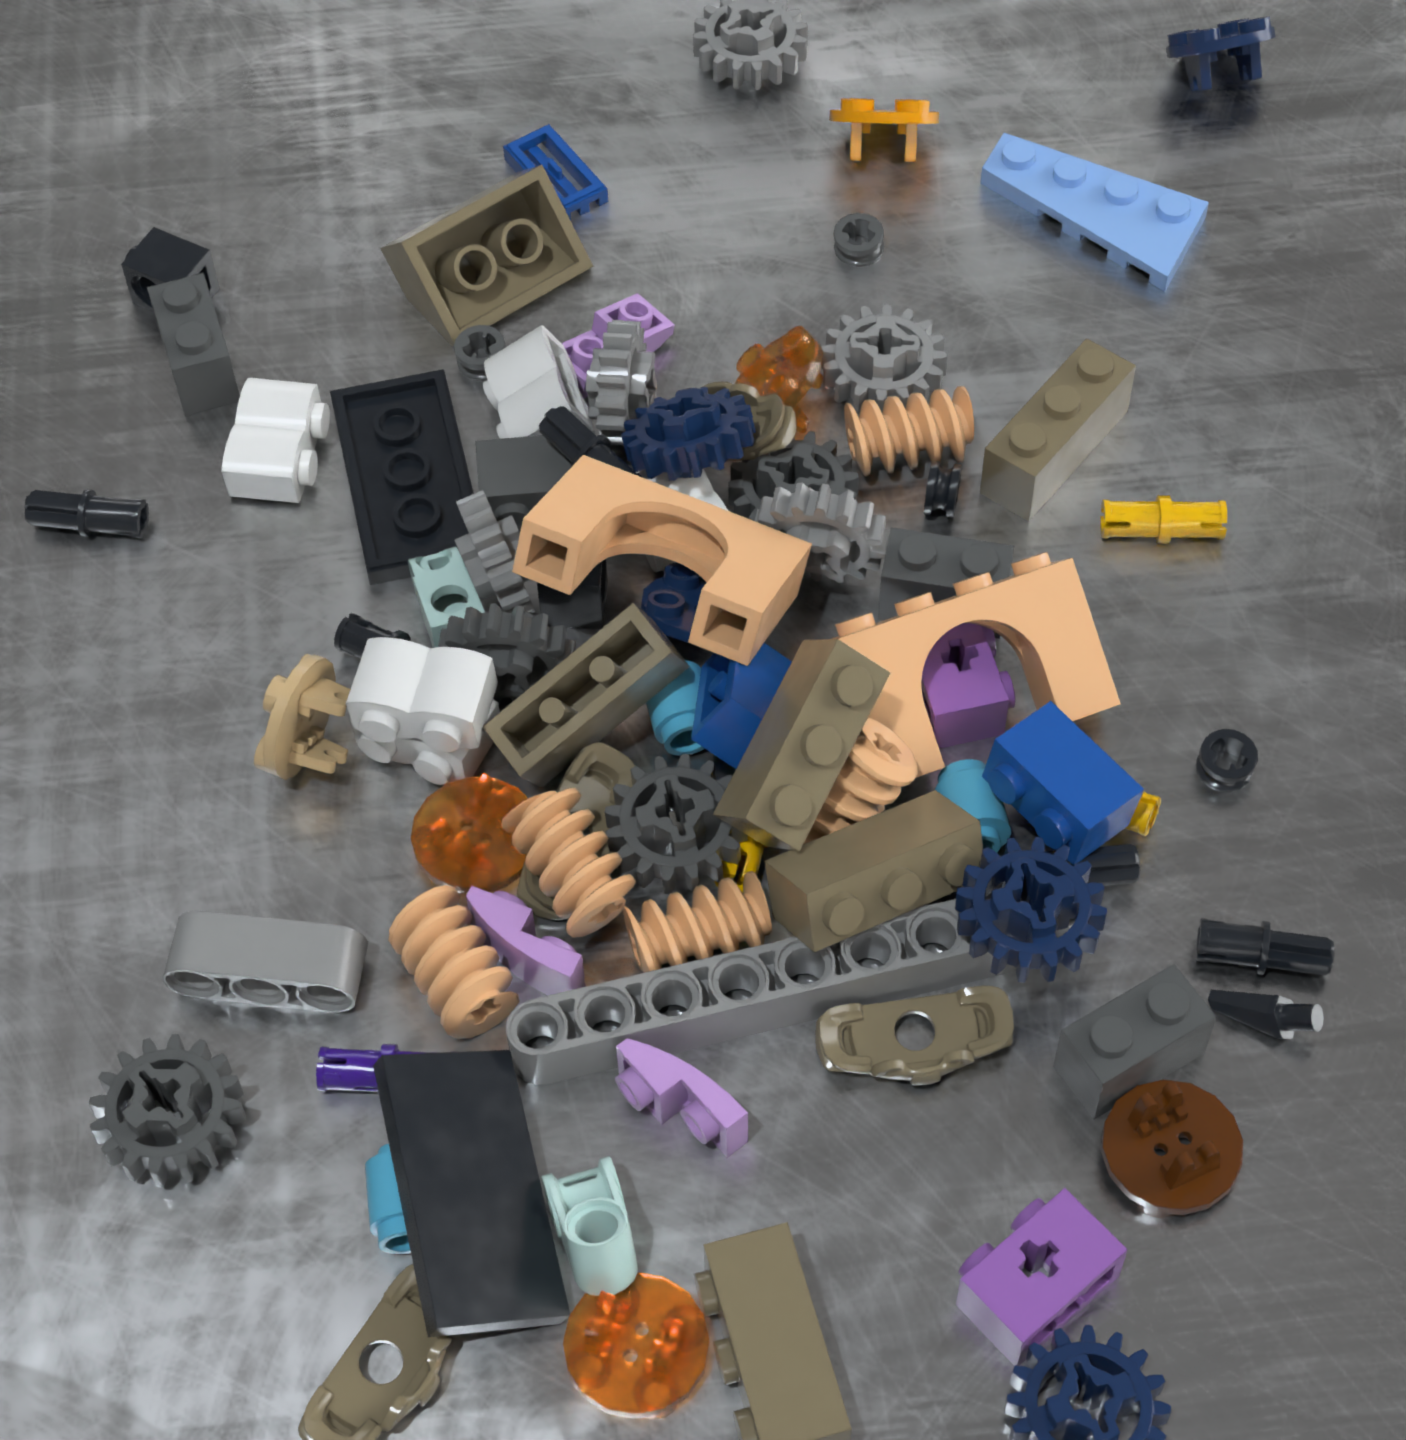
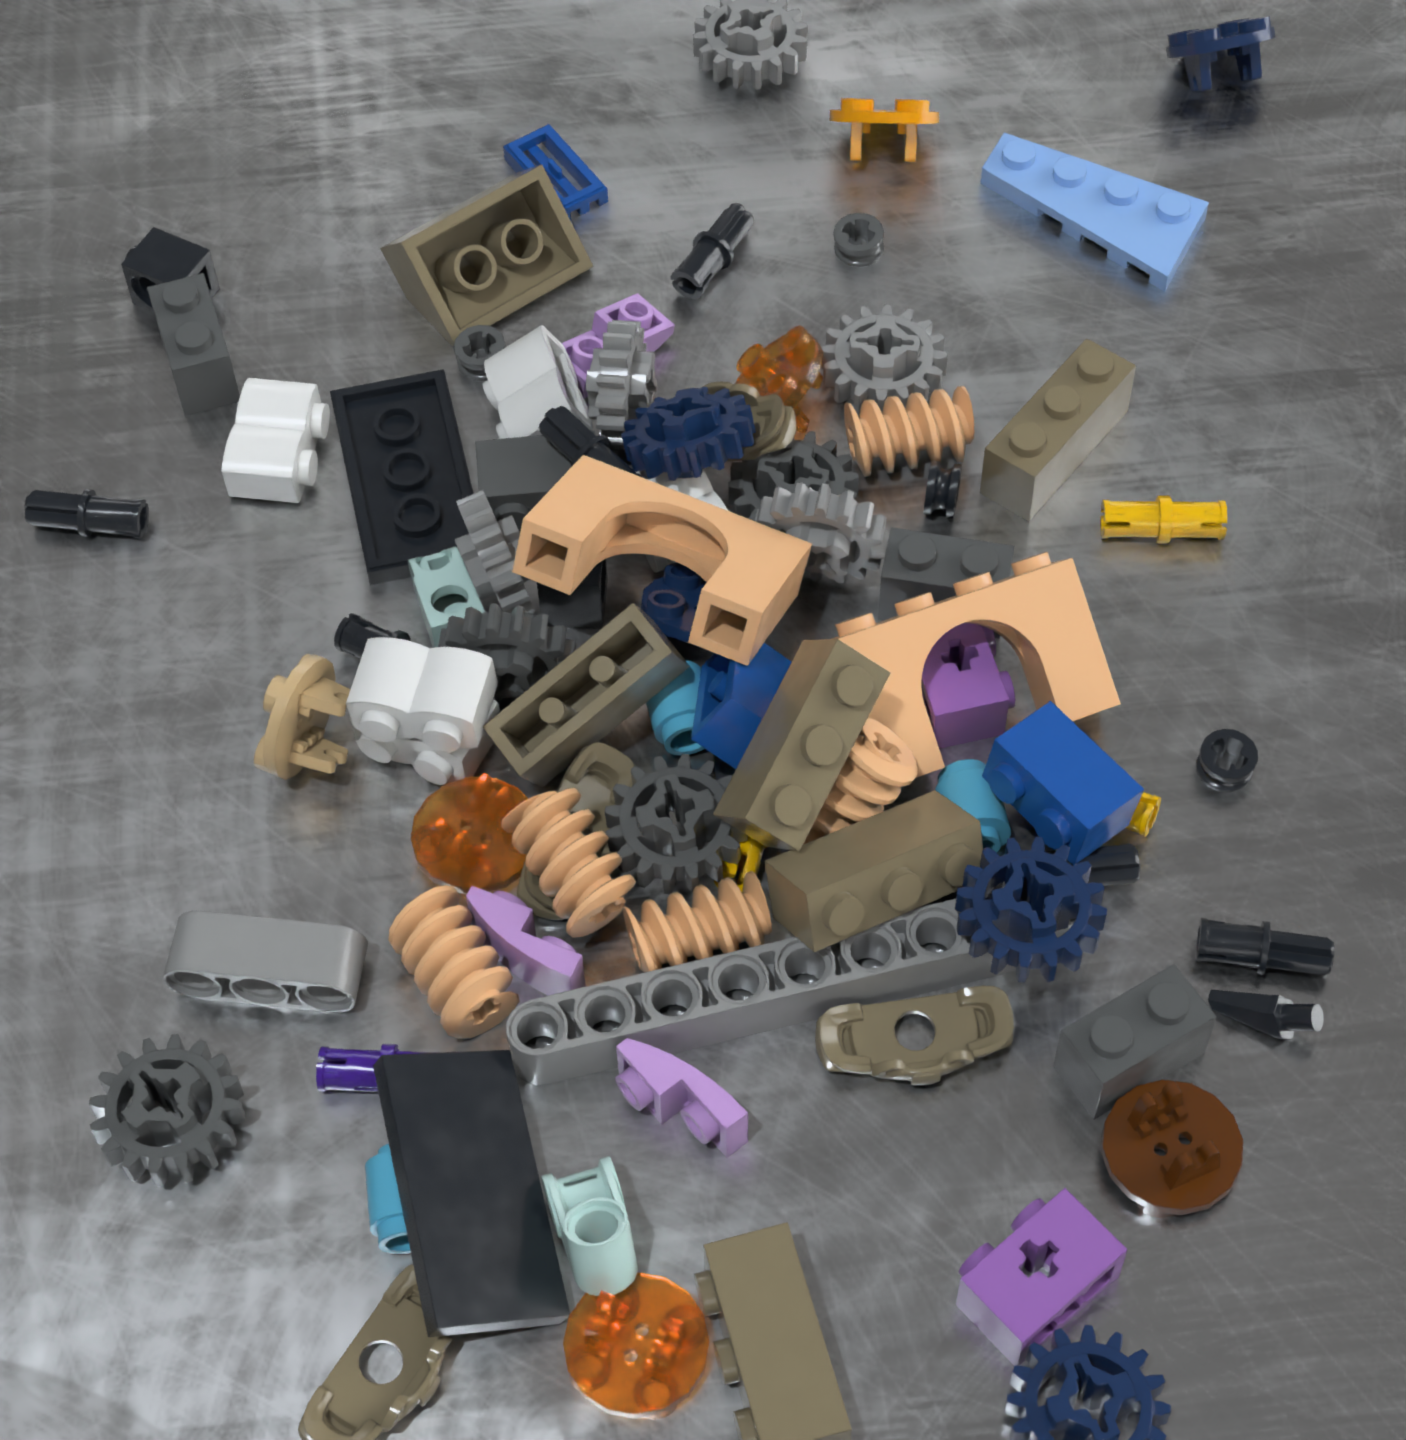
(712, 251): none -> black axle

